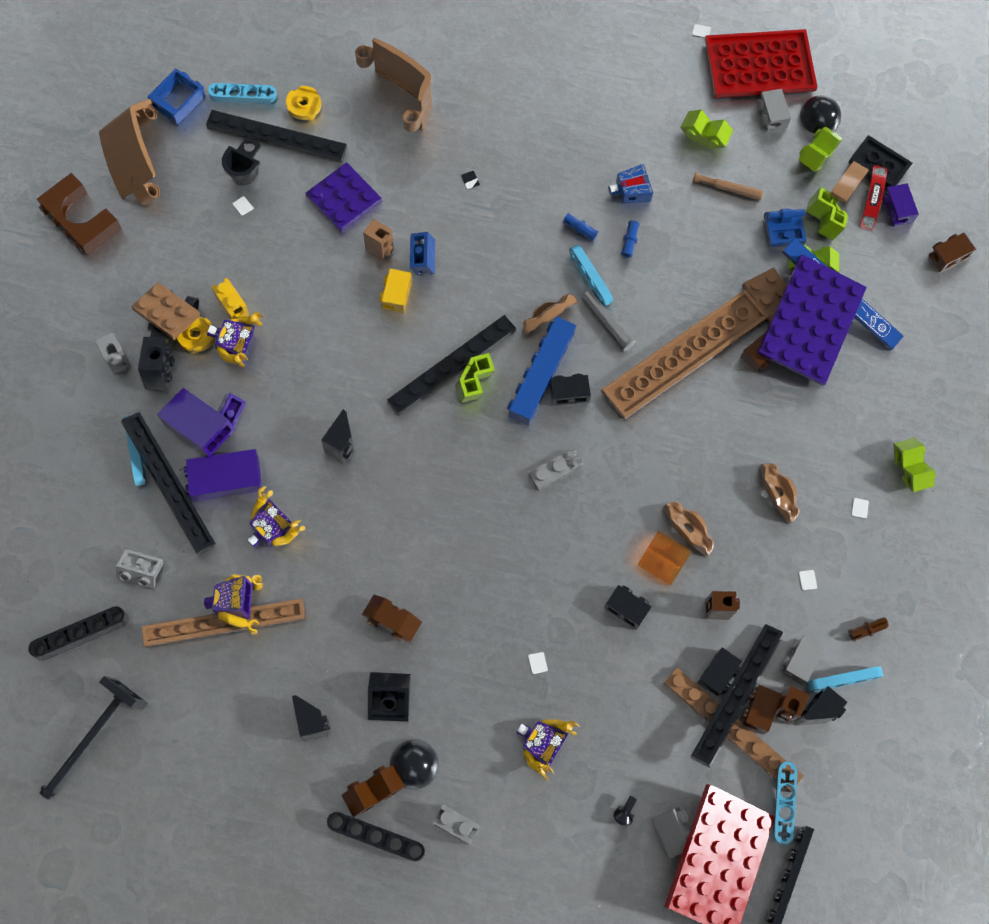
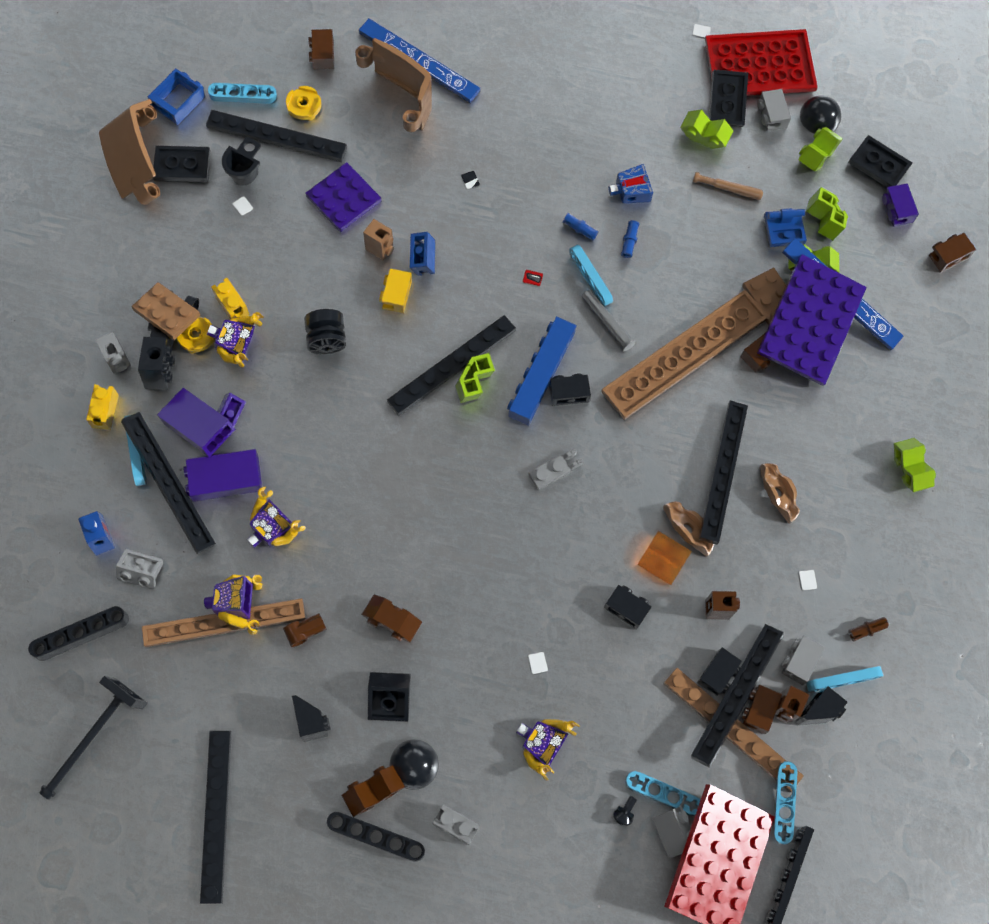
(86, 235): reddish brown arch -> none
(94, 530): none -> blue torso
(102, 407): none -> yellow brick
(181, 163): none -> black plate
(215, 818): none -> black plate
(299, 632): none -> reddish brown piece
(322, 49): none -> reddish brown brick
(325, 331): none -> black wheel
(338, 439): black slope -> none
(438, 71): none -> blue tile
(532, 277): none -> sticker
(547, 311): medium nougat piece -> none
(665, 789): none -> medium azure beam
(723, 473): none -> black plate
(728, 97): none -> black plate
(849, 182): medium nougat slope -> none
(860, 508): white sticker -> none
(874, 198): sticker -> none

